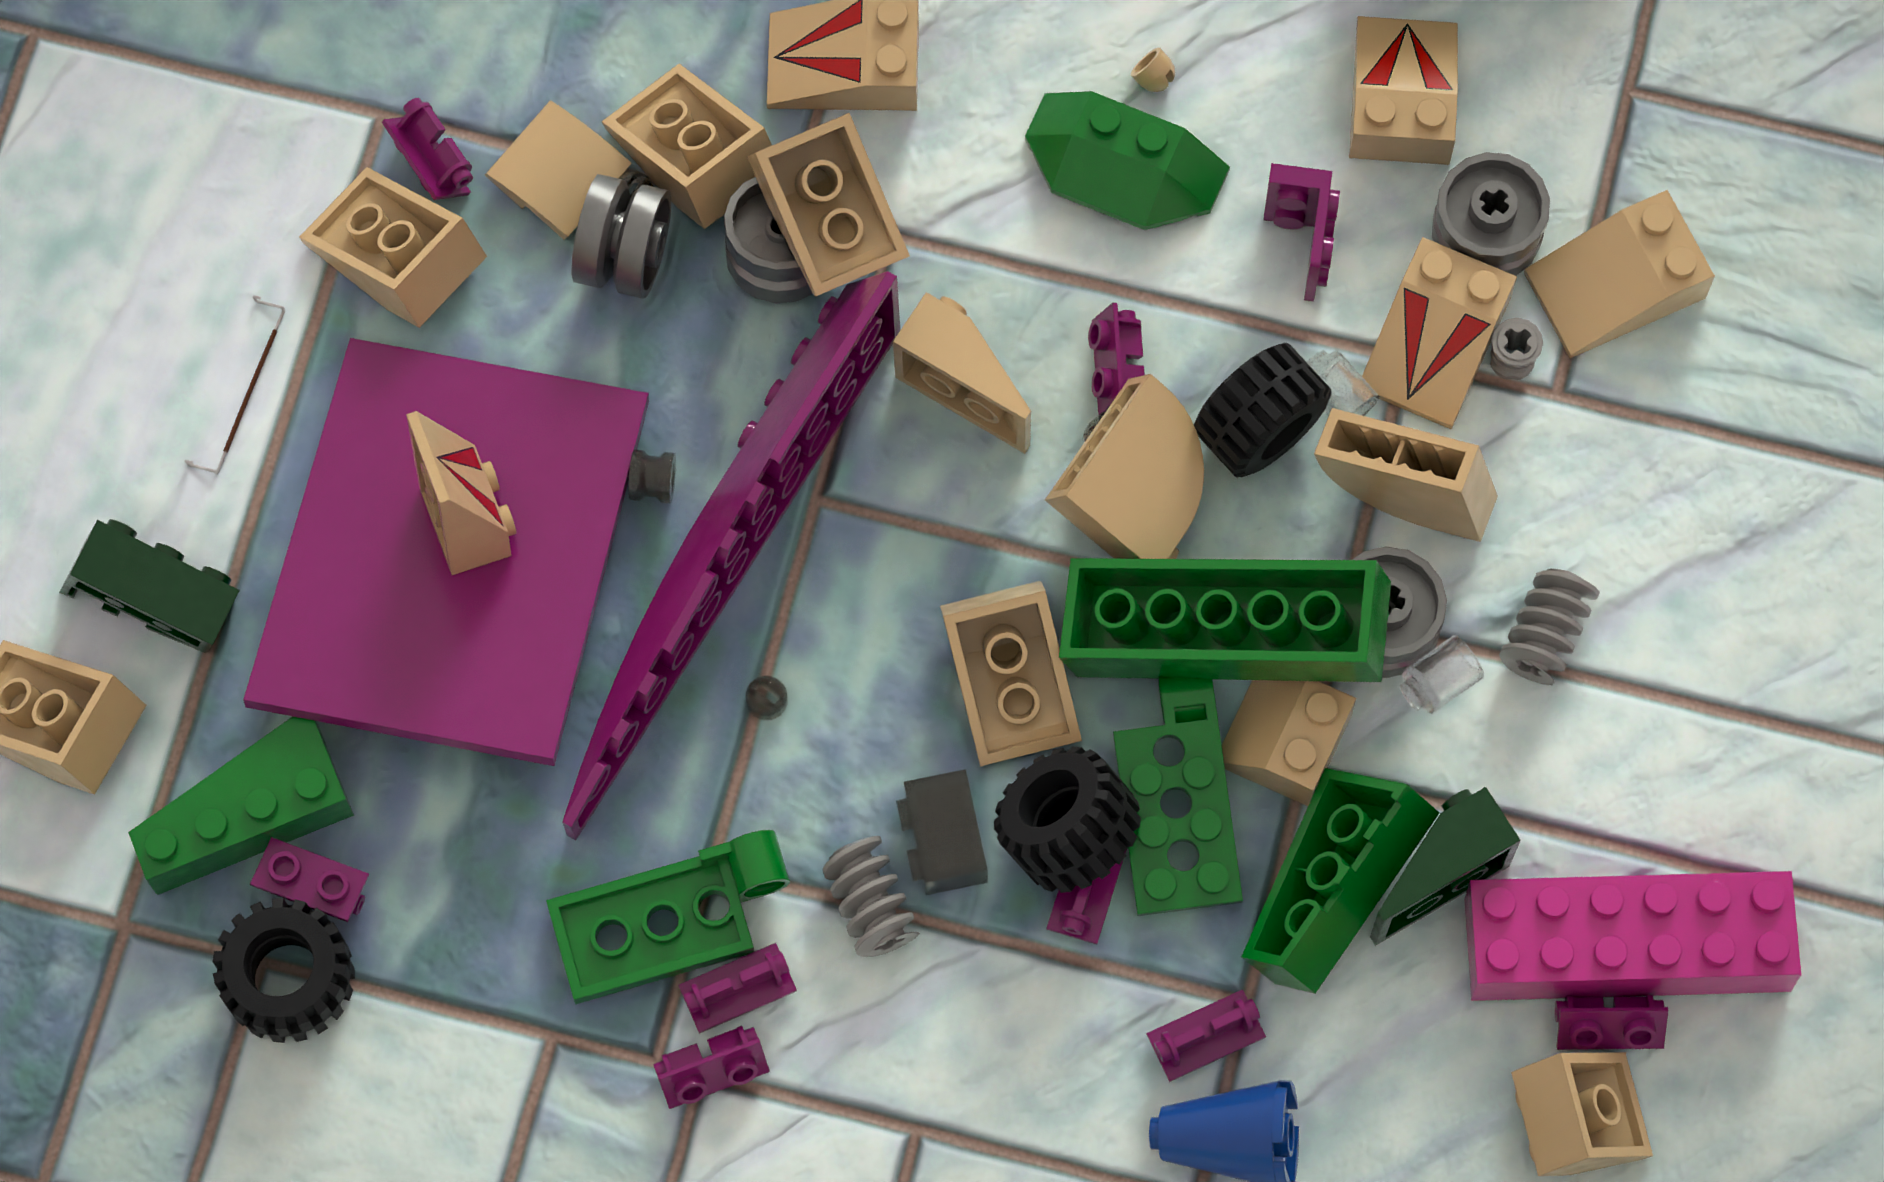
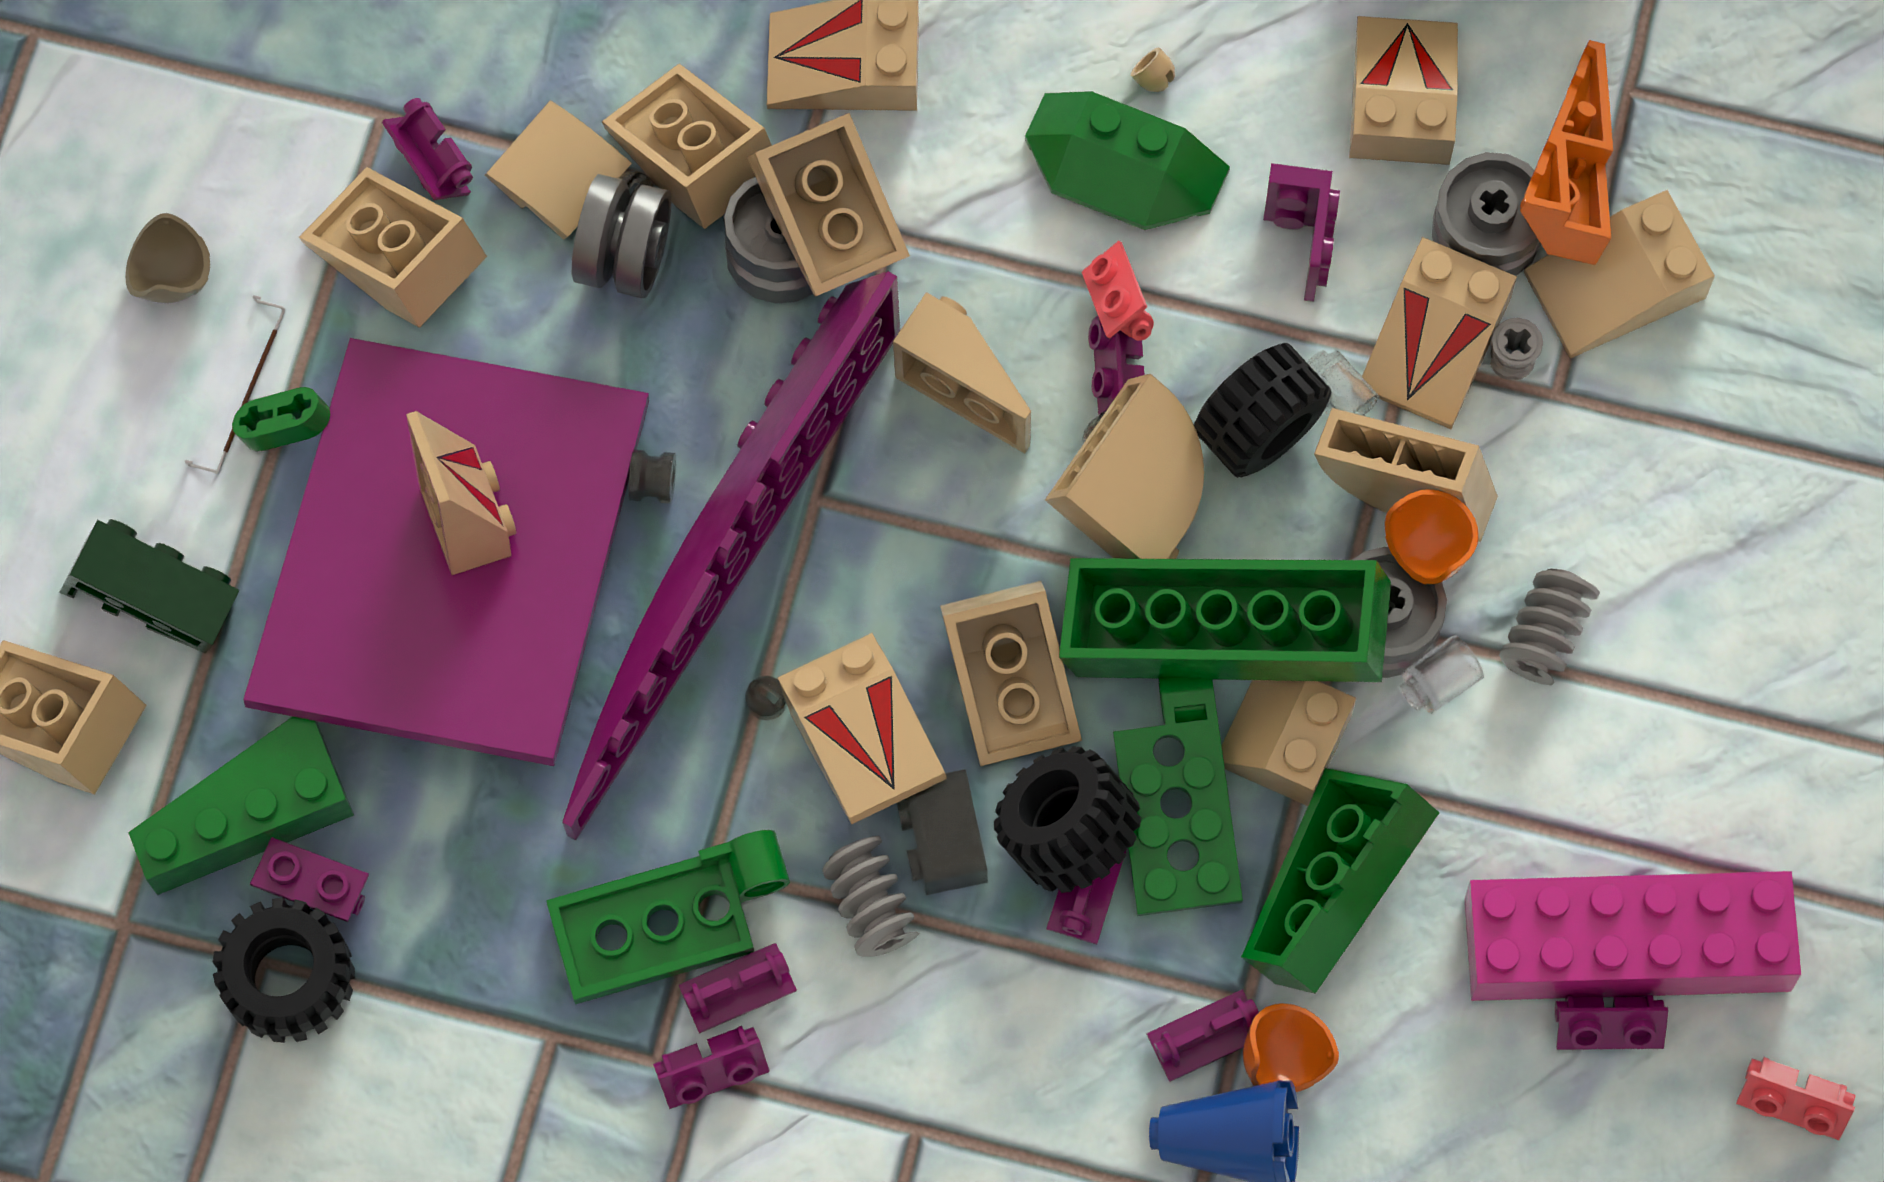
(167, 261): none -> dark tan helmet
(281, 419): none -> green beam
(861, 728): none -> tan slope
(1117, 294): none -> coral hinge
(1289, 1045): none -> orange helmet
(1431, 535): none -> orange helmet
(1463, 845): dark green slope -> none
(1568, 188): none -> orange wedge
(1581, 1113): tan slope -> none
(1819, 1108): none -> coral hinge

